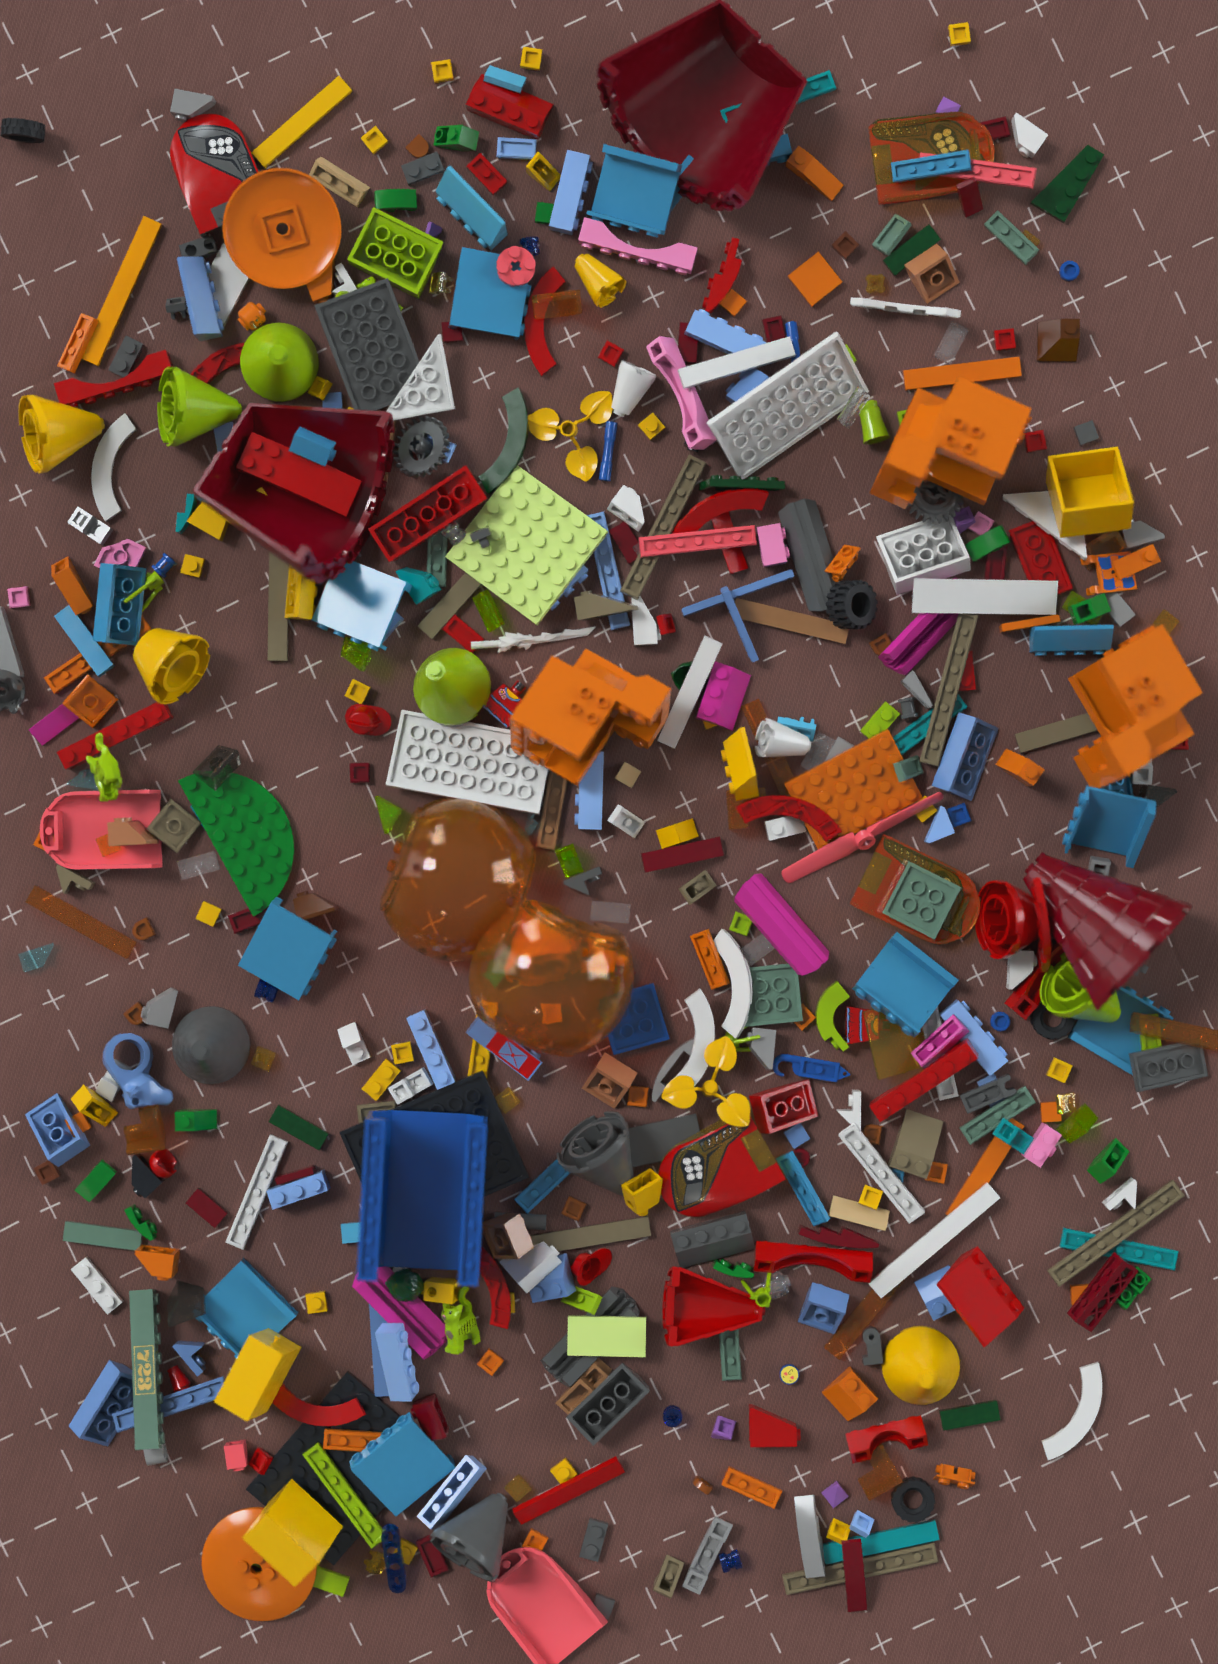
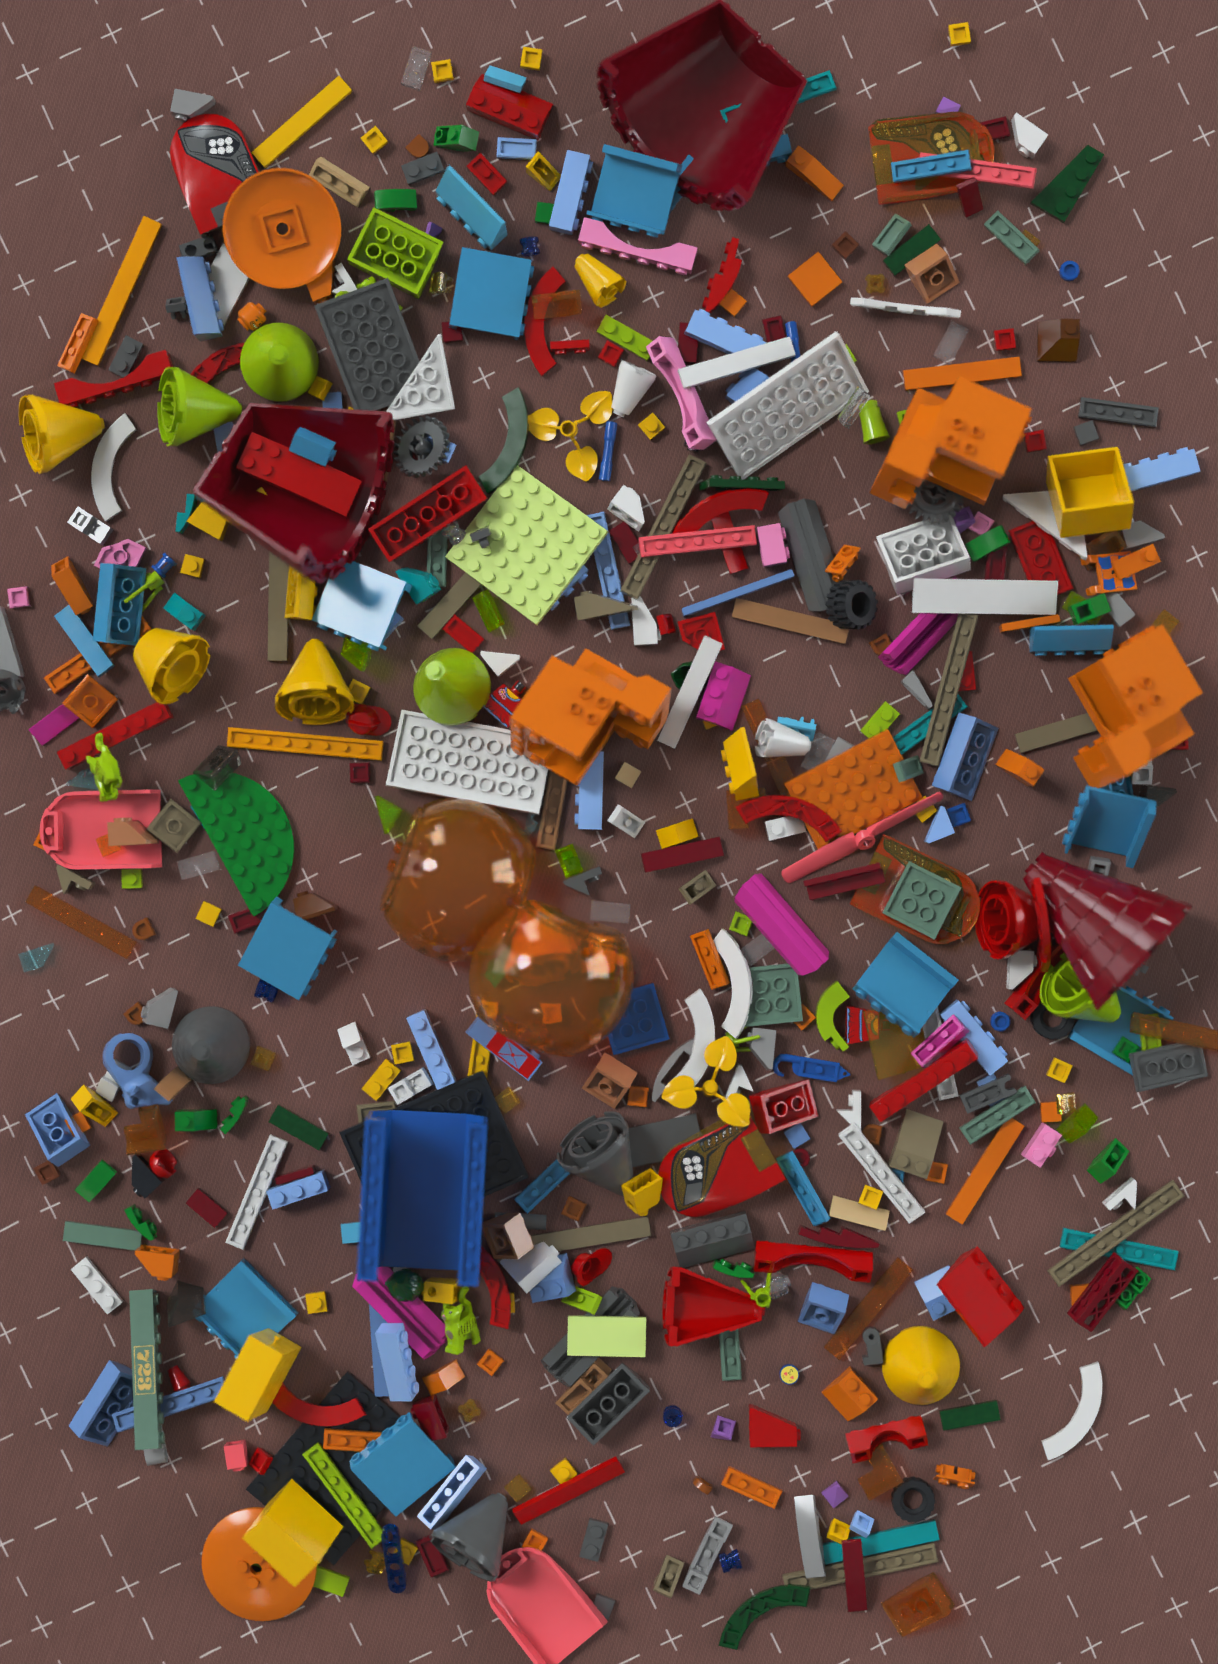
(22, 130): black tyre -> none
(131, 878): none -> lime plate
(173, 1084): none -> medium nougat slope
(184, 611): none -> teal slope
(186, 1351): medium blue slope -> none
(237, 1110): none -> green slope
(305, 743): none -> light orange tile
(314, 688): none -> yellow cone
(416, 68): none -> clear plate
(443, 1377): none -> orange slope
(470, 1404): none -> clear yellow plate
(500, 661): none -> white slope
(504, 267): coral plate -> none
(526, 641): white sword -> none
(562, 347): none -> red plate
(624, 337): none -> lime plate
(695, 628): none -> red plate
(739, 624): medium blue tile -> none
(739, 1079): none -> white slope
(759, 1604): none -> dark green tile
(845, 881): none -> dark red fence
(908, 707): dark grey bush -> none
(918, 1605): none -> clear orange slope
(934, 1240): white tile -> none
(1013, 1135): teal slope -> none
(1118, 412): none -> dark grey tile
(1124, 1047): none -> green tile
(1161, 470): none -> light blue brick

